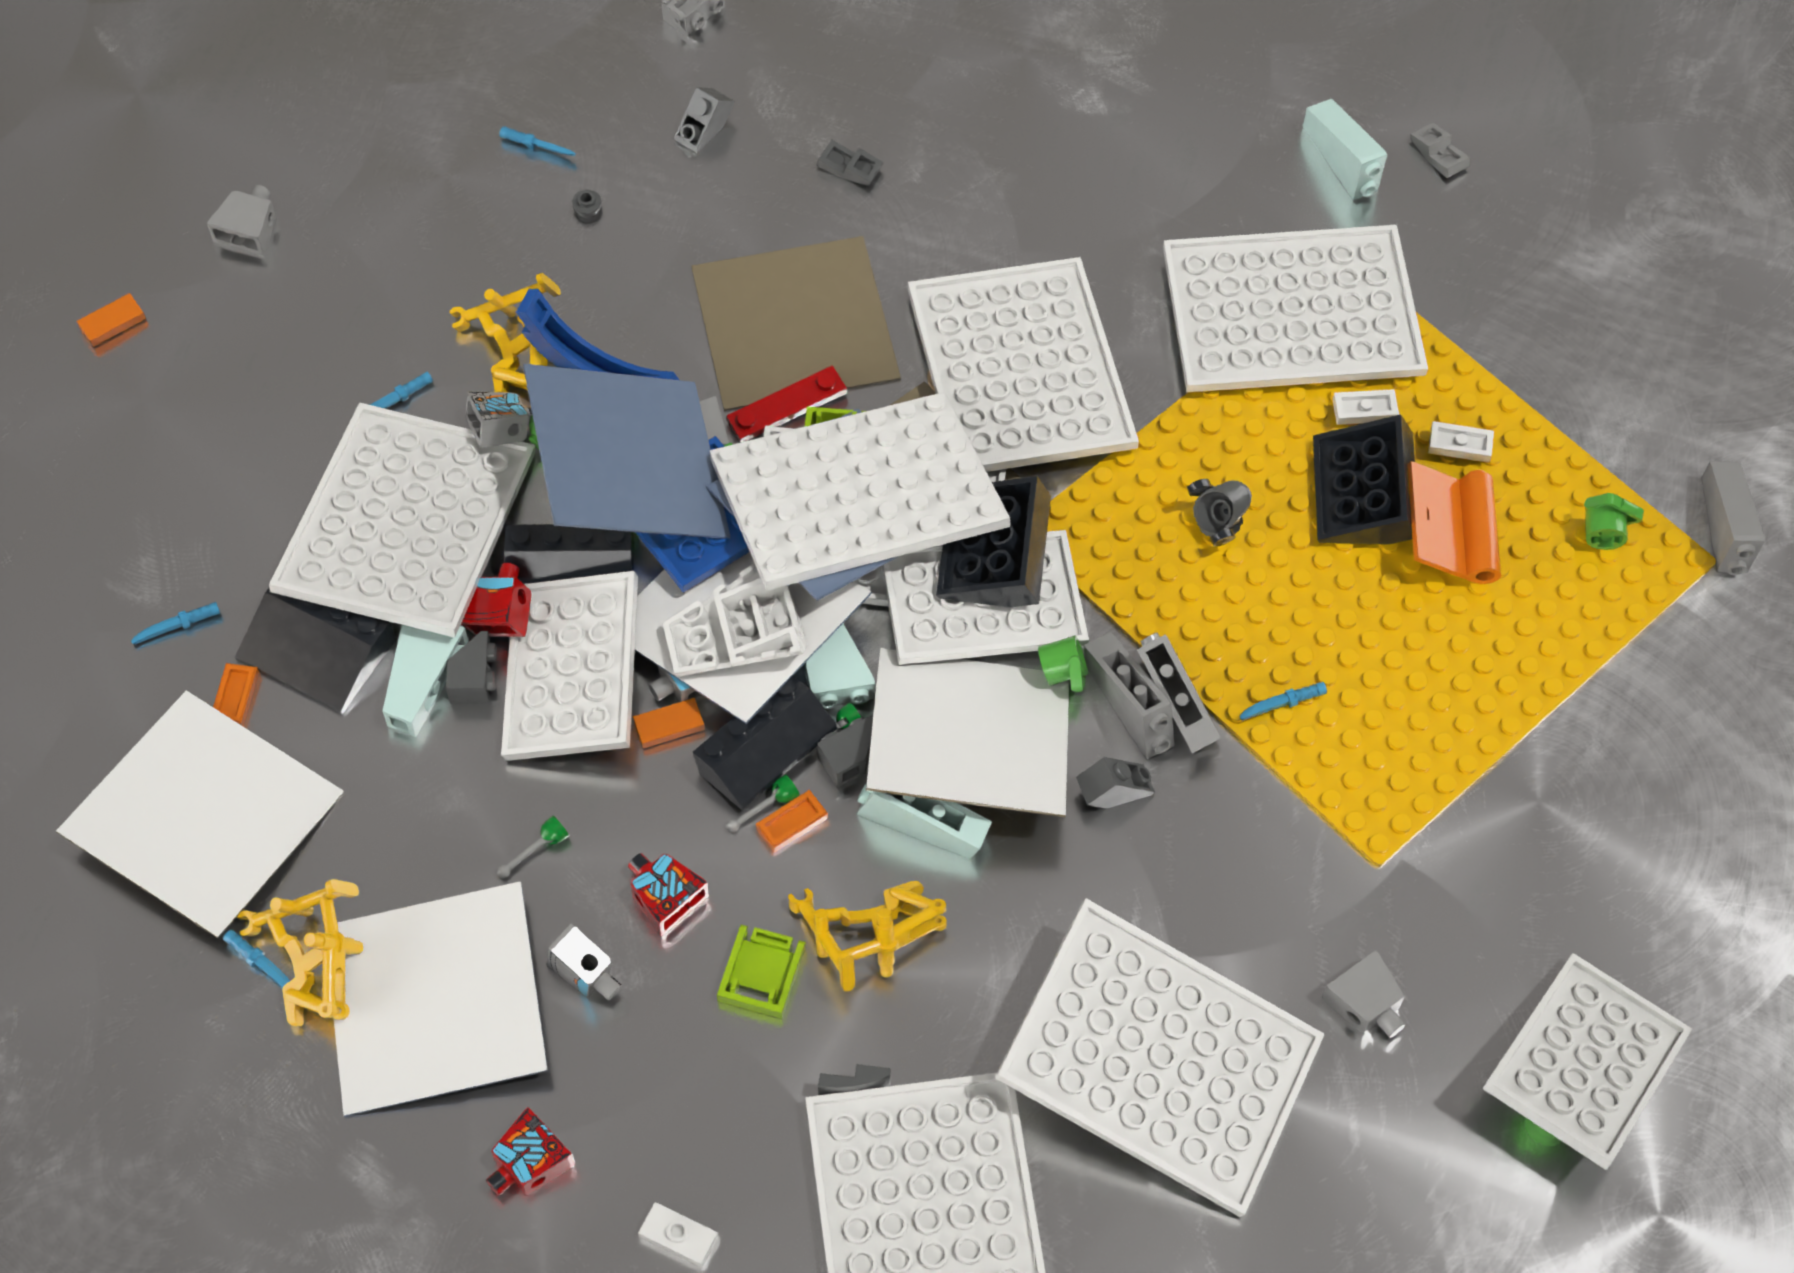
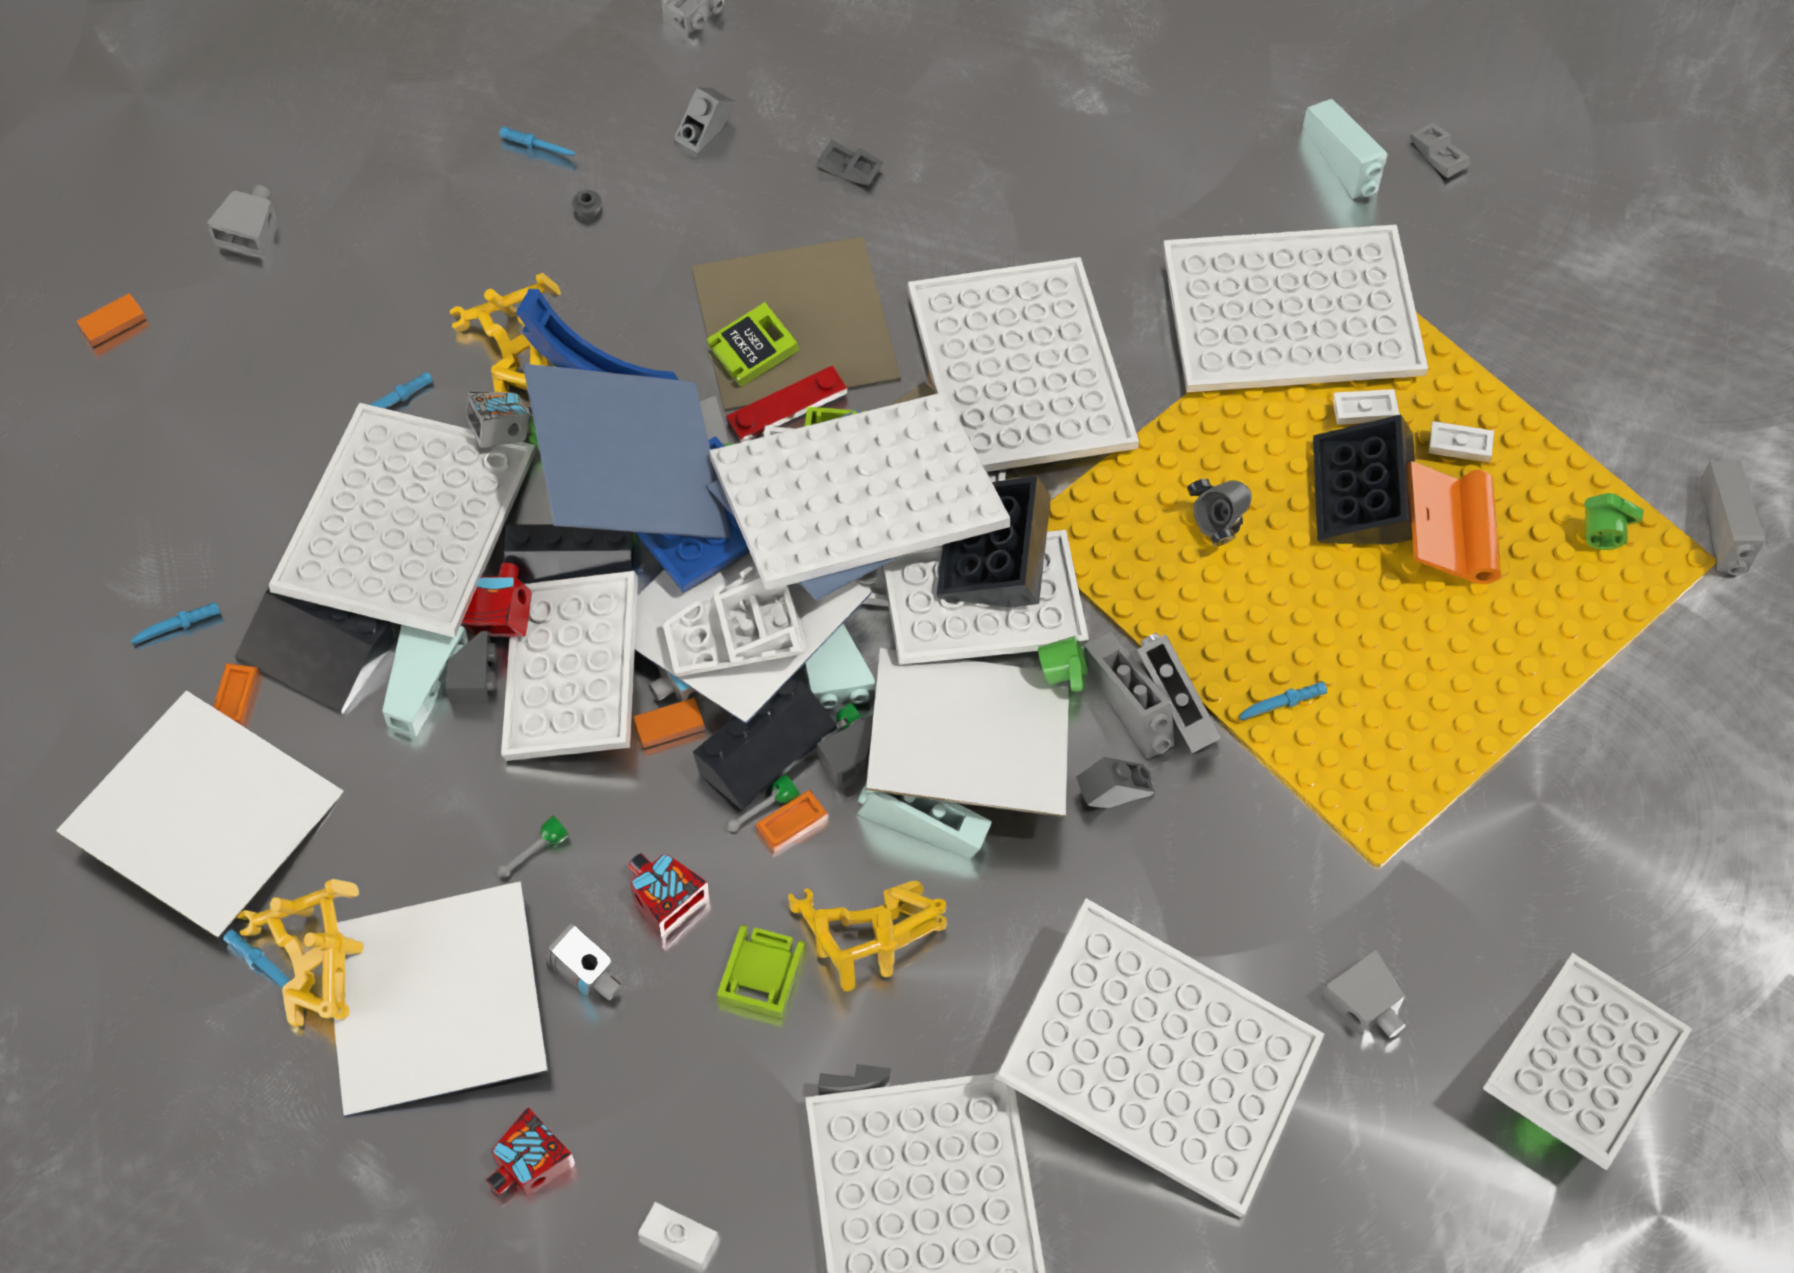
(749, 347): none -> lime container

